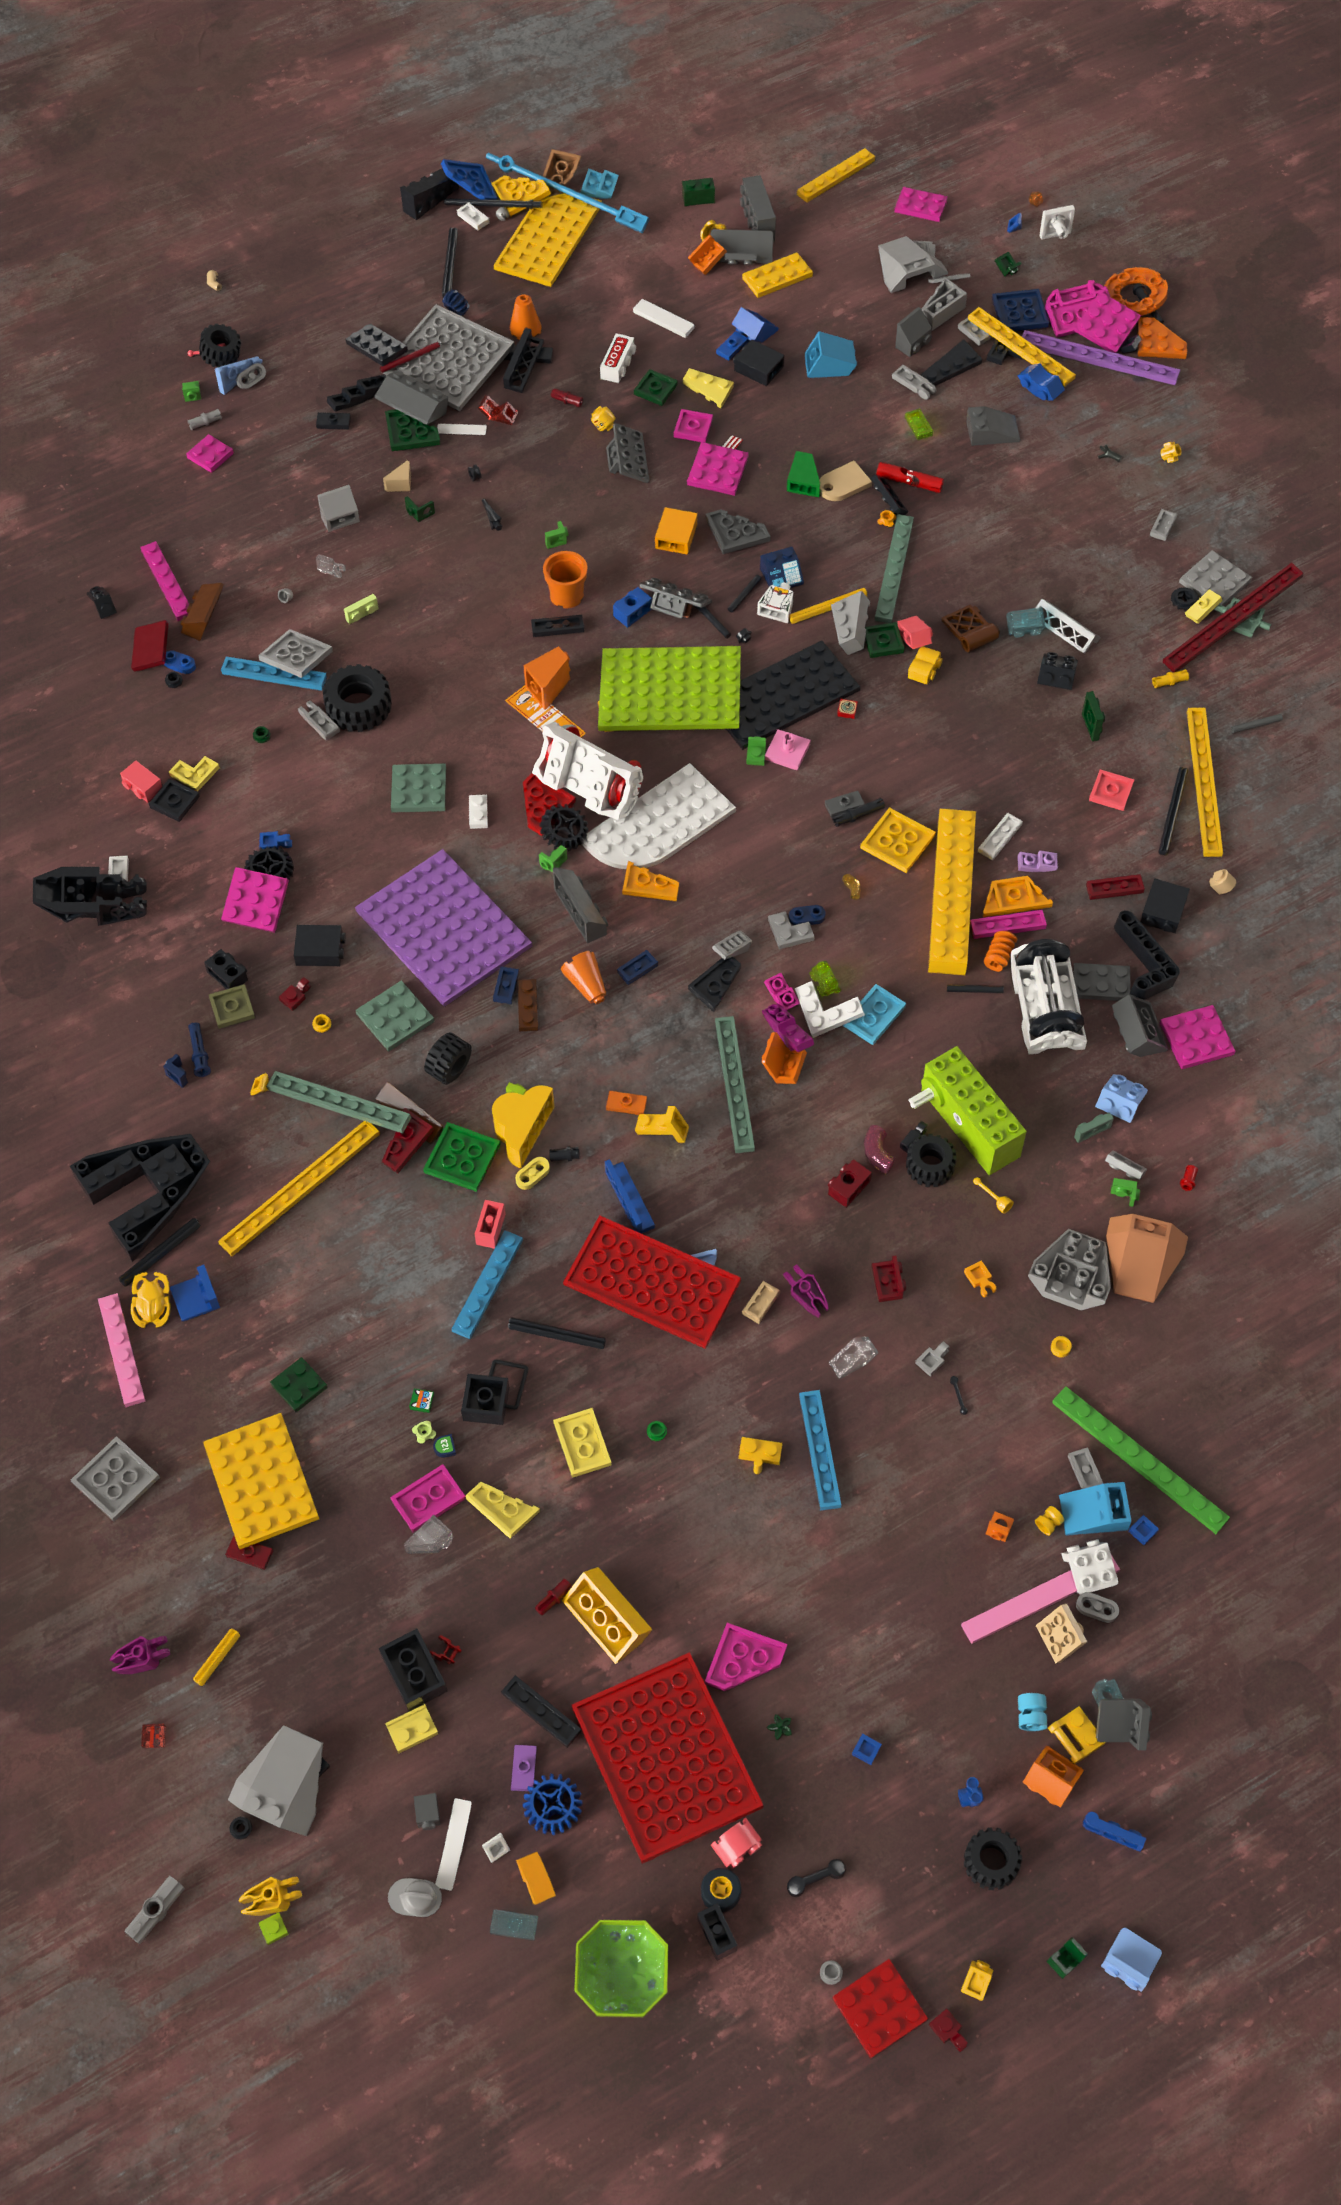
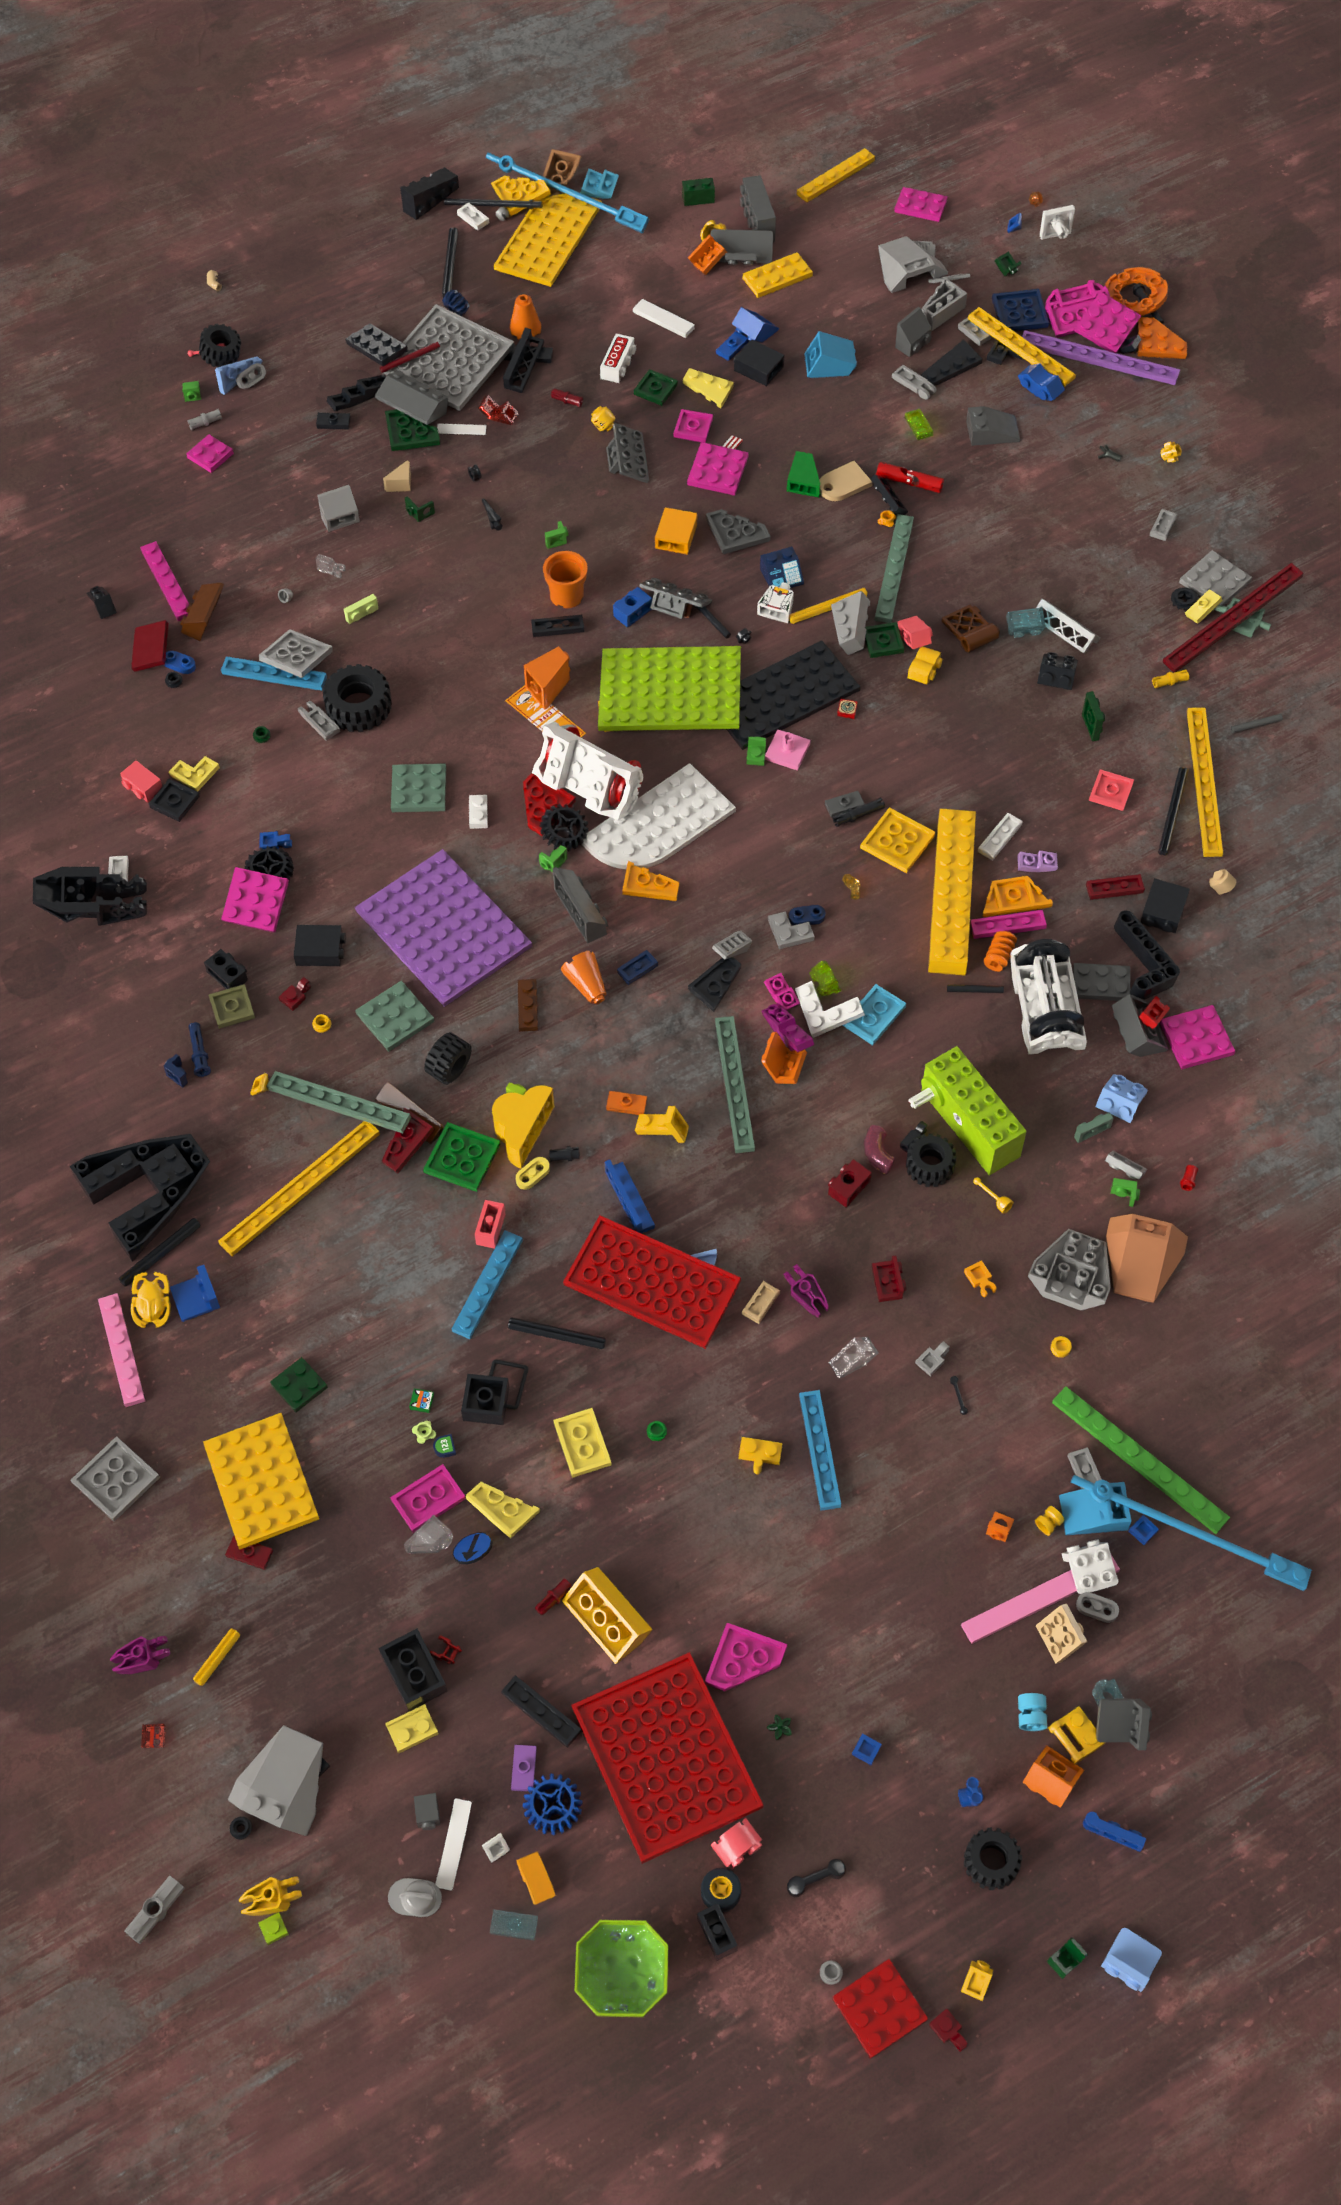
(470, 177): blue plate -> none
(472, 1548): none -> blue piece
(506, 985): dark blue plate -> none
(744, 593): black bar -> none
(1154, 1012): none -> red plate
(1276, 1566): none -> dark azure bar

